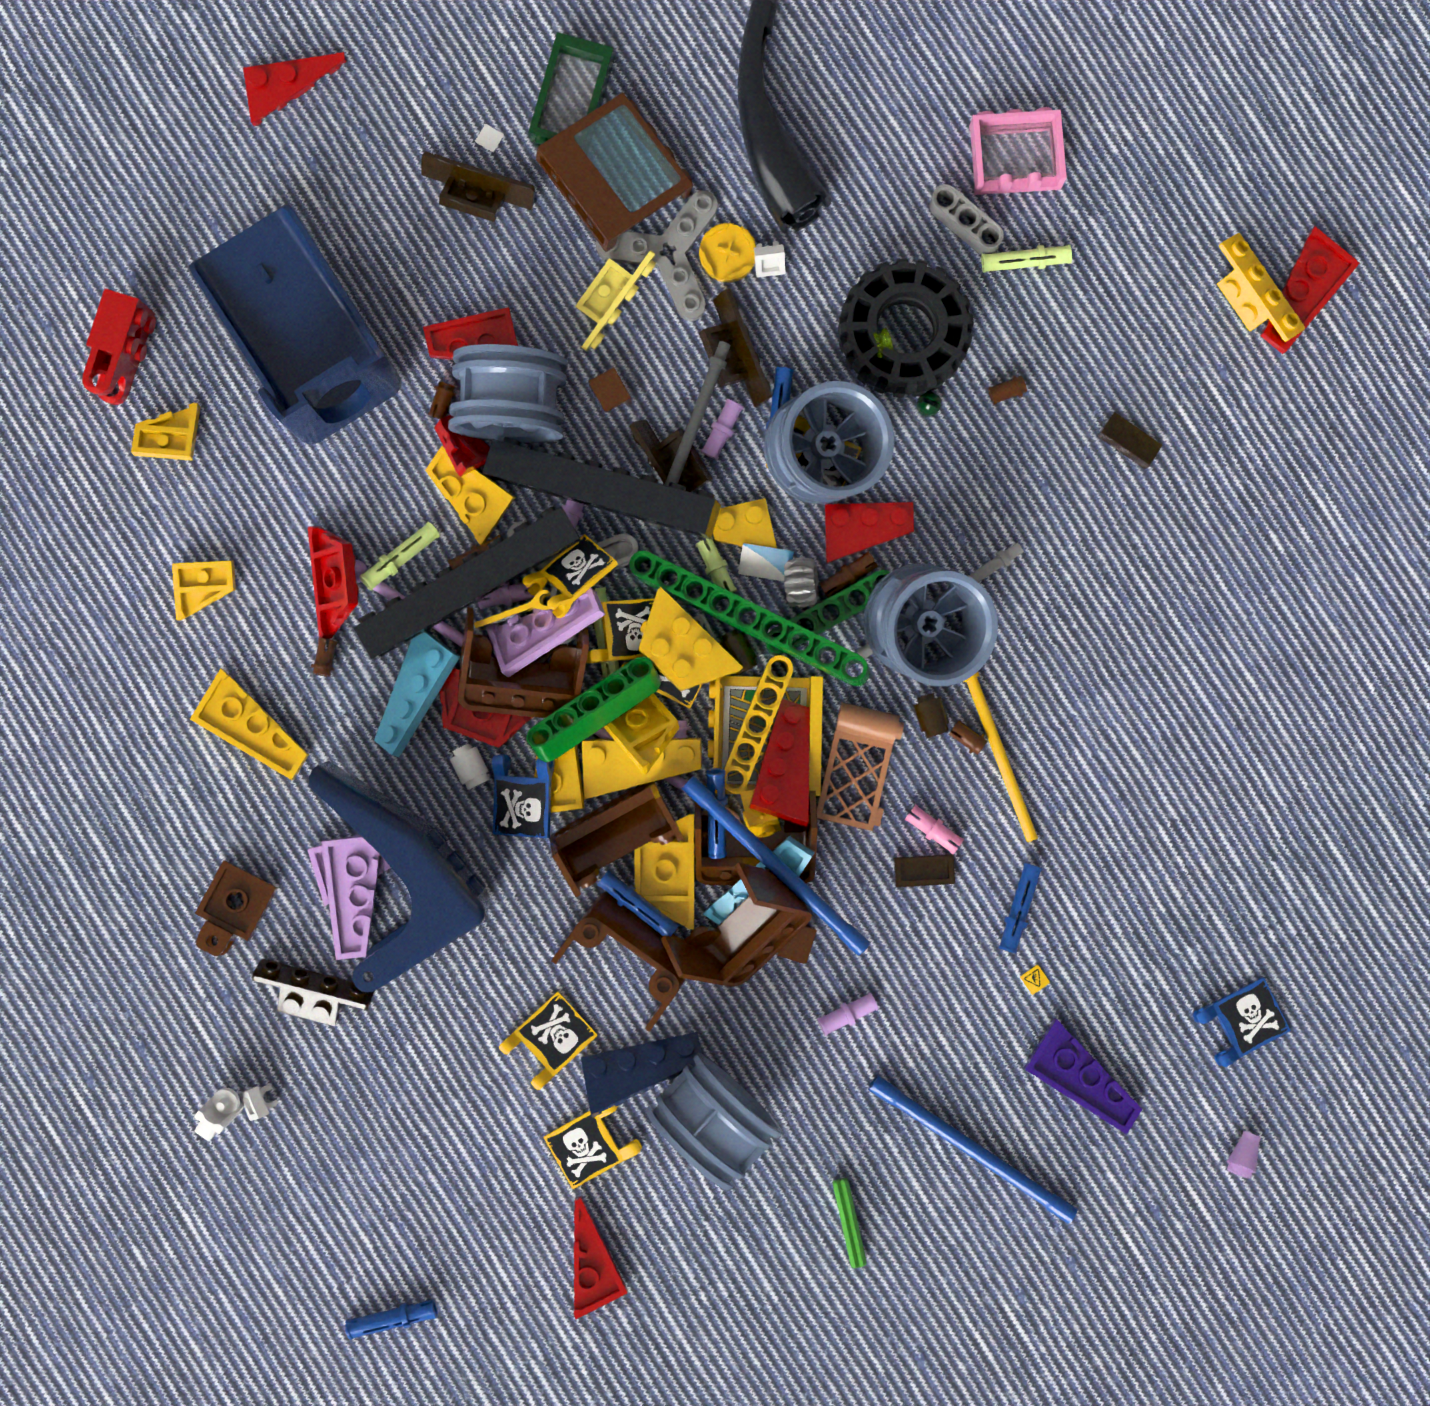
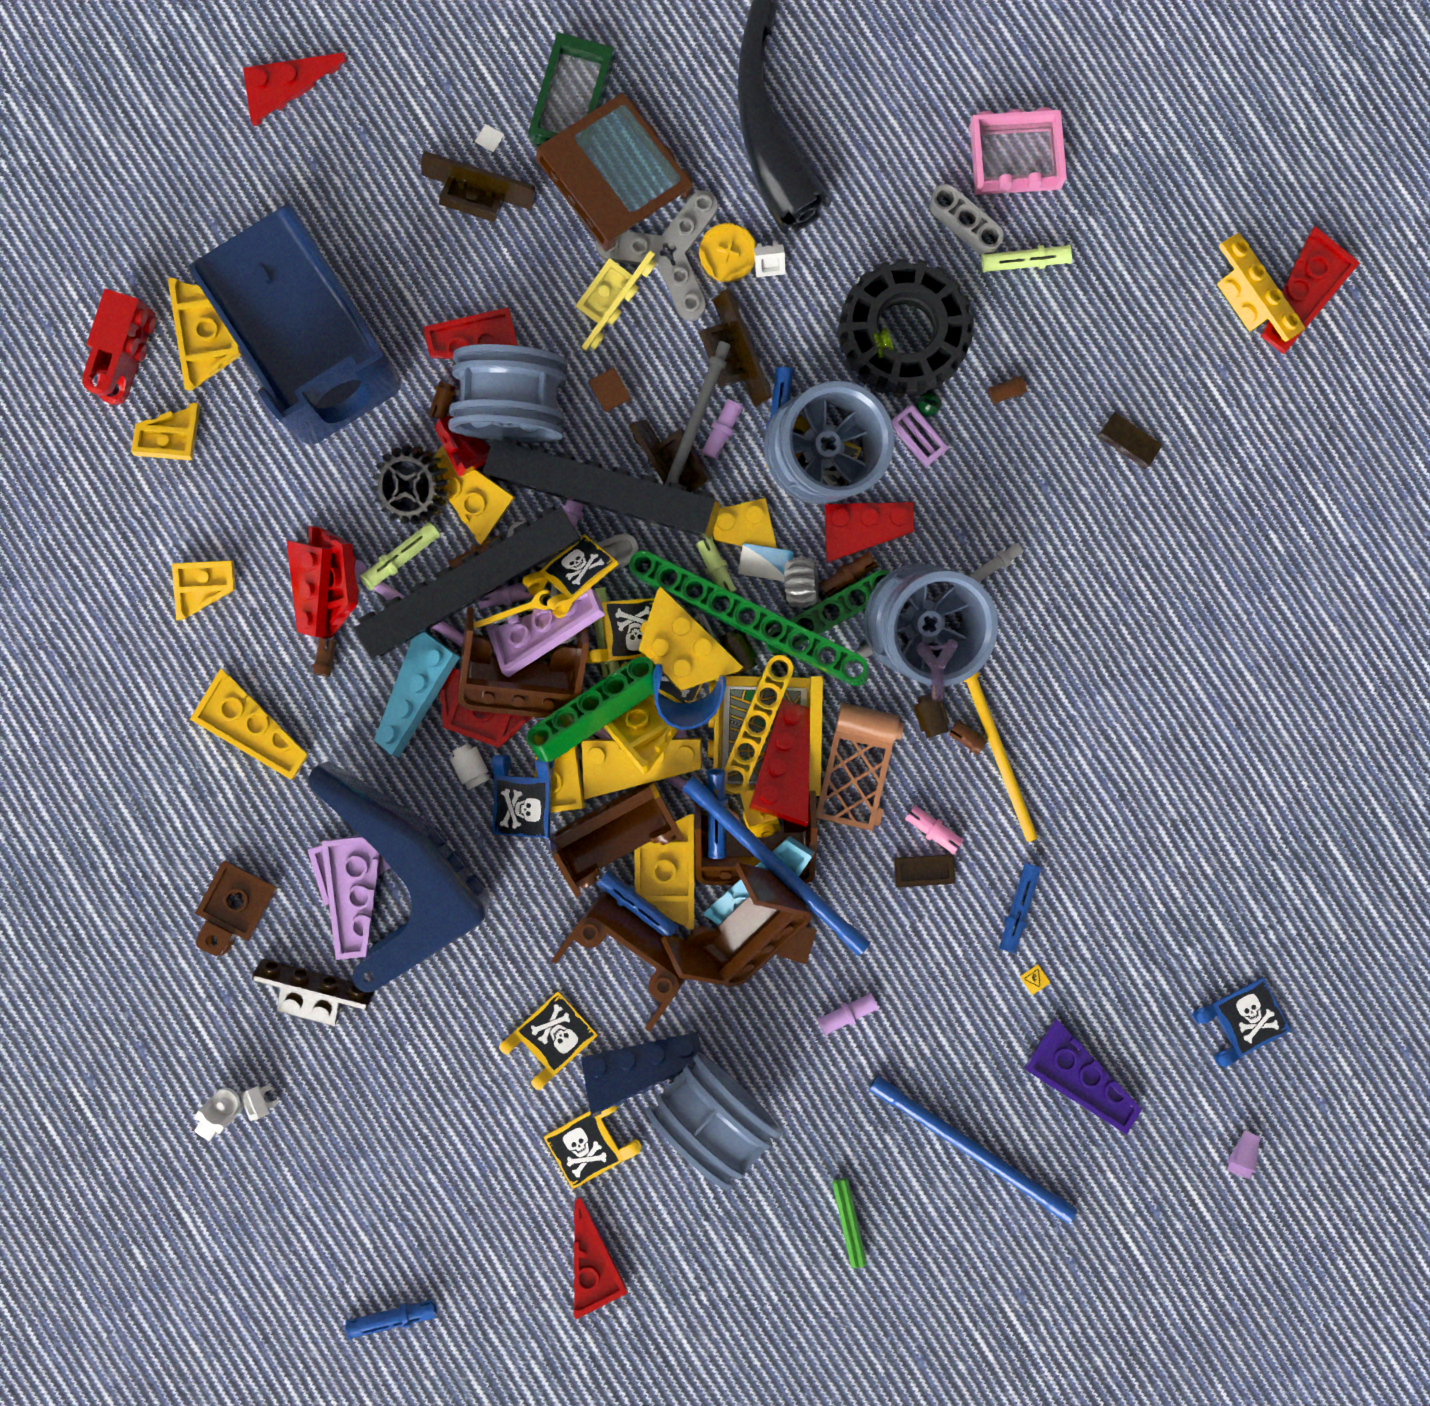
(201, 335): none -> yellow wing
(310, 585): none -> red wing
(394, 470): none -> black gear
(687, 714): none -> blue piece
(927, 428): none -> lavender tile
(937, 664): none -> clear purple piece

